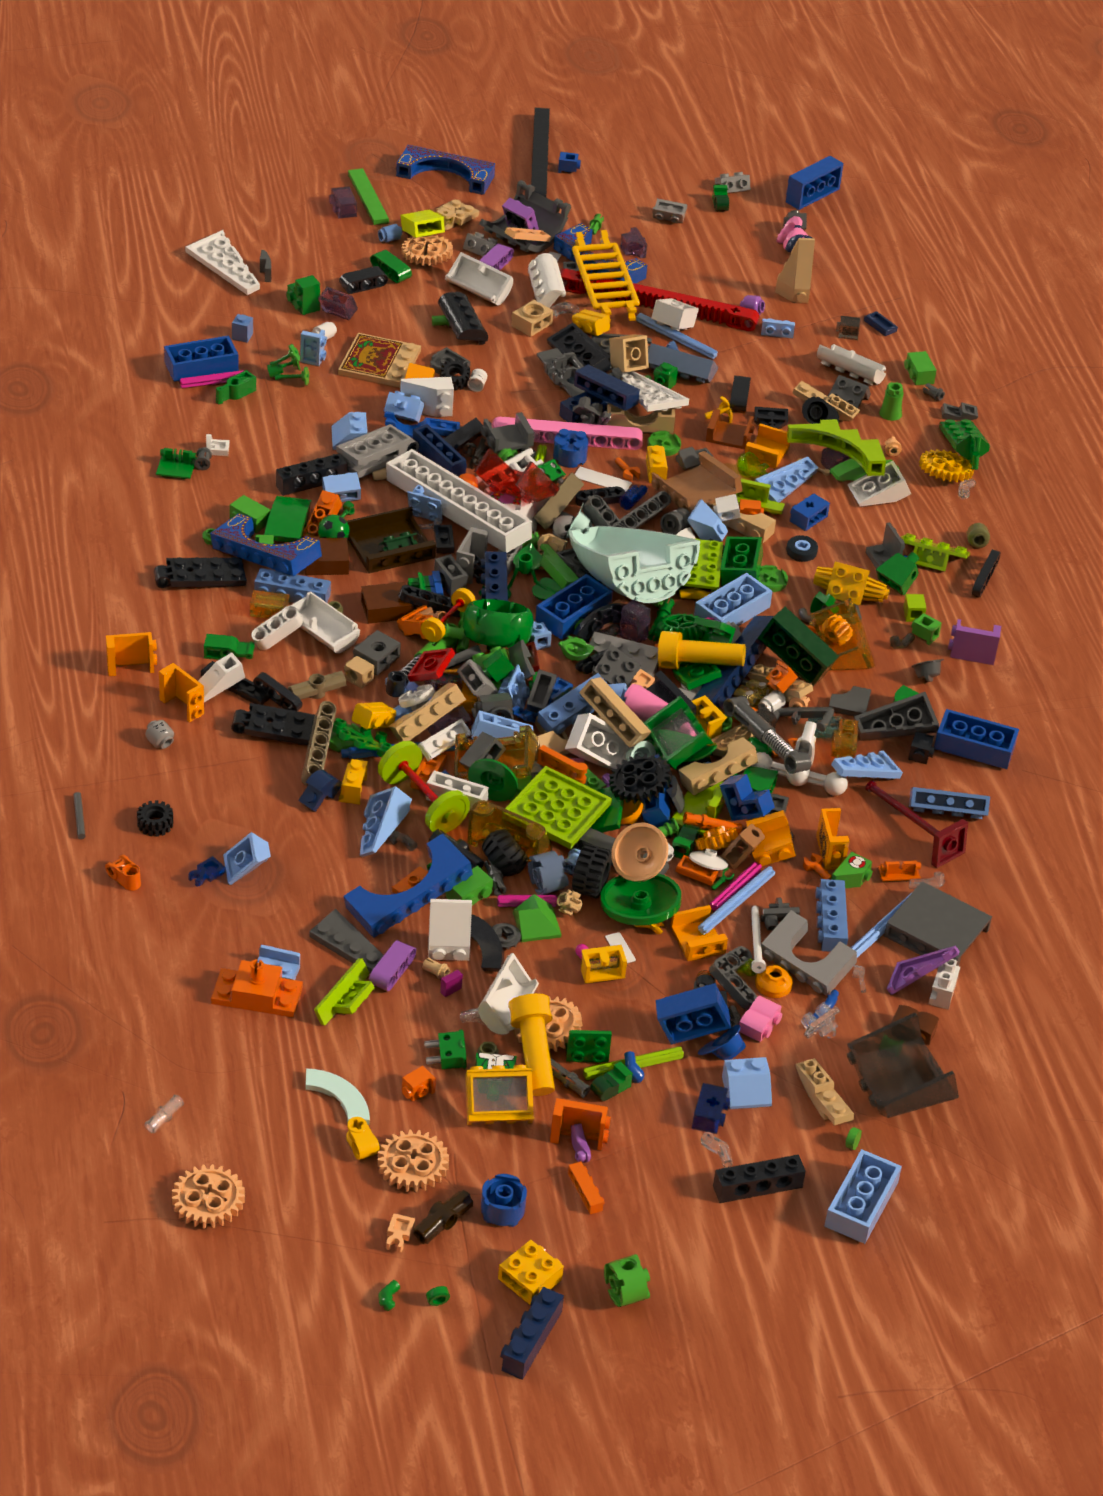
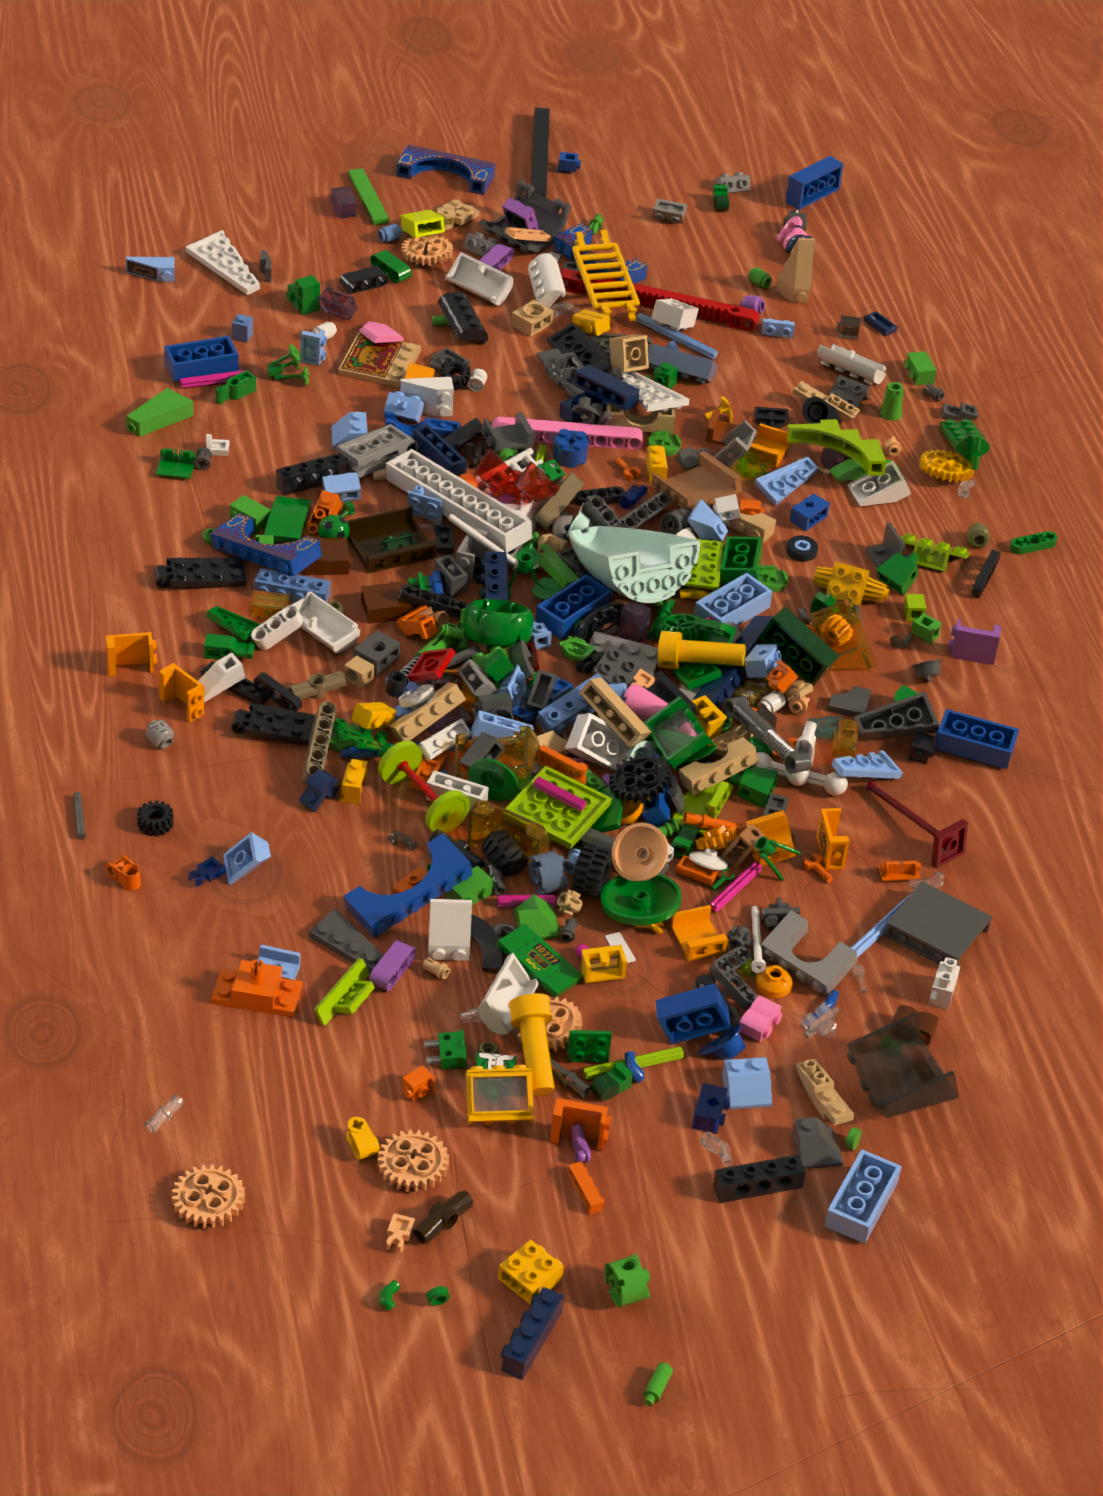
(155, 268): none -> light blue slope
(159, 412): none -> bright green slope
(232, 622): none -> green wing
(341, 1089): light aqua tile -> none
(380, 333): none -> bright pink tile
(383, 815): light blue wedge -> none
(433, 628): yellow axle -> none
(451, 983): magenta tile -> none
(487, 543): none -> white bar
(503, 1200): blue brick -> none
(540, 960): none -> green tile
(559, 793): none -> dark pink axle
(567, 934): none -> dark grey pin
(601, 479): white sticker -> none
(633, 243): brick -> none
(657, 1383): none -> bright green cylinder
(736, 900): light blue axle -> none
(737, 443): none -> light grey panel
(739, 937): none -> dark grey gear
(740, 393): black beam -> none
(743, 801): blue brick -> none
(759, 491): lime bracket -> none
(760, 278): none -> bright green brick
(762, 660): none -> light blue brick
(767, 848): none -> green plant
(816, 1143): none -> dark grey slope
(825, 713): dark grey piece -> none
(832, 914): medium blue brick -> none
(853, 870): bright green slope -> none
(915, 968): medium lavender wing -> none
(949, 801): medium blue brick -> none
(1023, 544): none -> green beam

